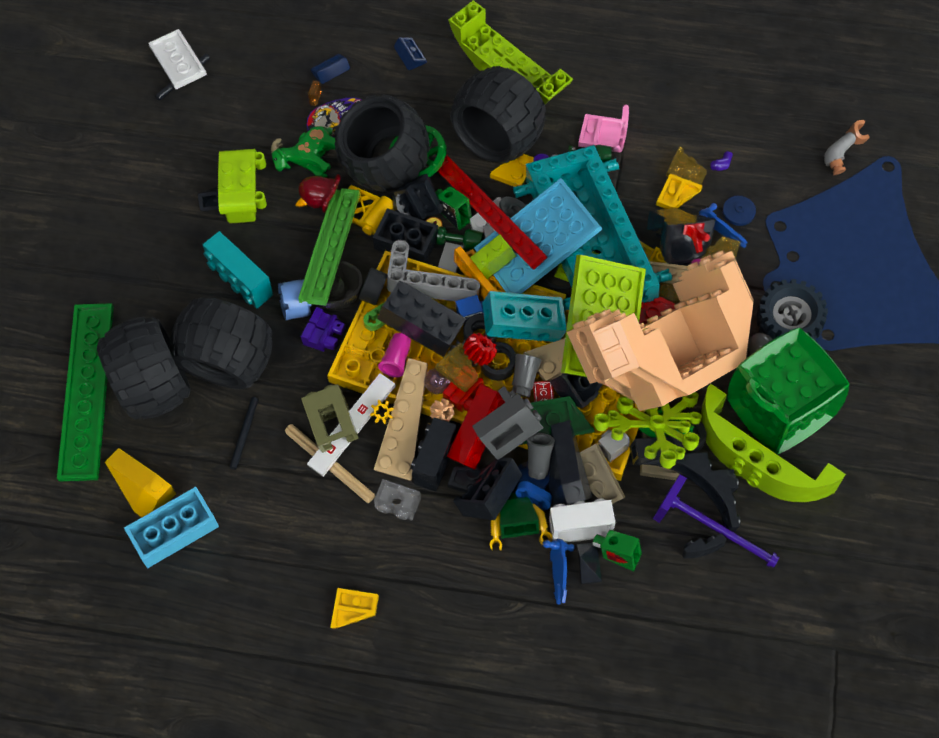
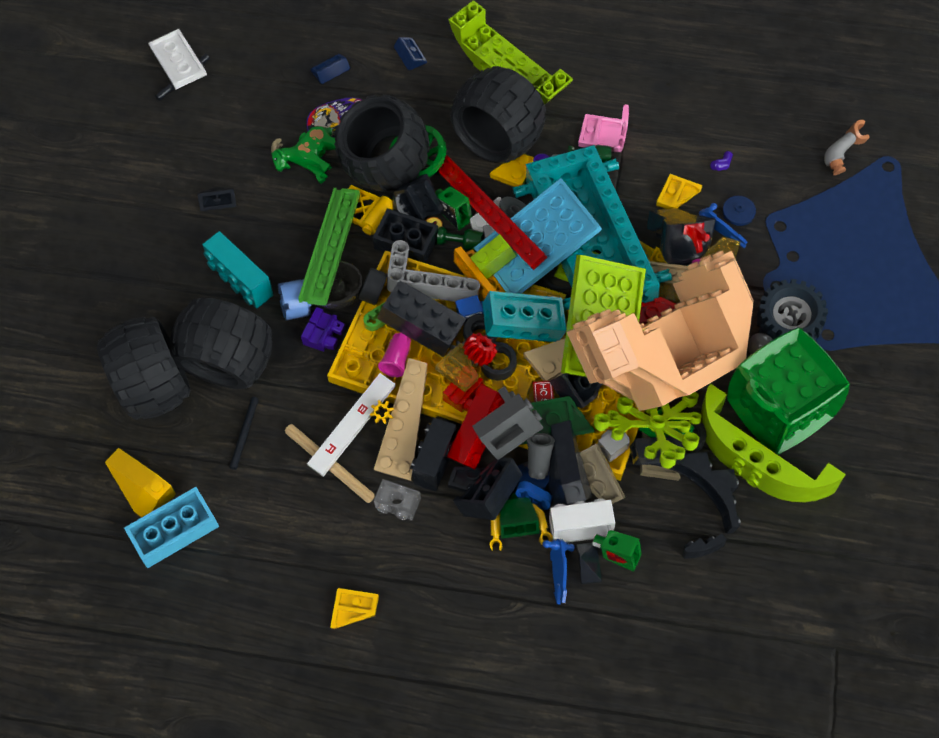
(84, 395): green plate -> none
(238, 184): lime container -> none
(314, 93): clear orange tile -> none
(317, 191): dark red hair -> none
(324, 406): olive brick -> none
(435, 382): piece -> none
(442, 410): light nougat gear -> none
(447, 258): light grey tile -> none
(525, 374): dark grey plant -> none
(673, 501): dark purple tile -> none
(686, 168): clear yellow wing -> none

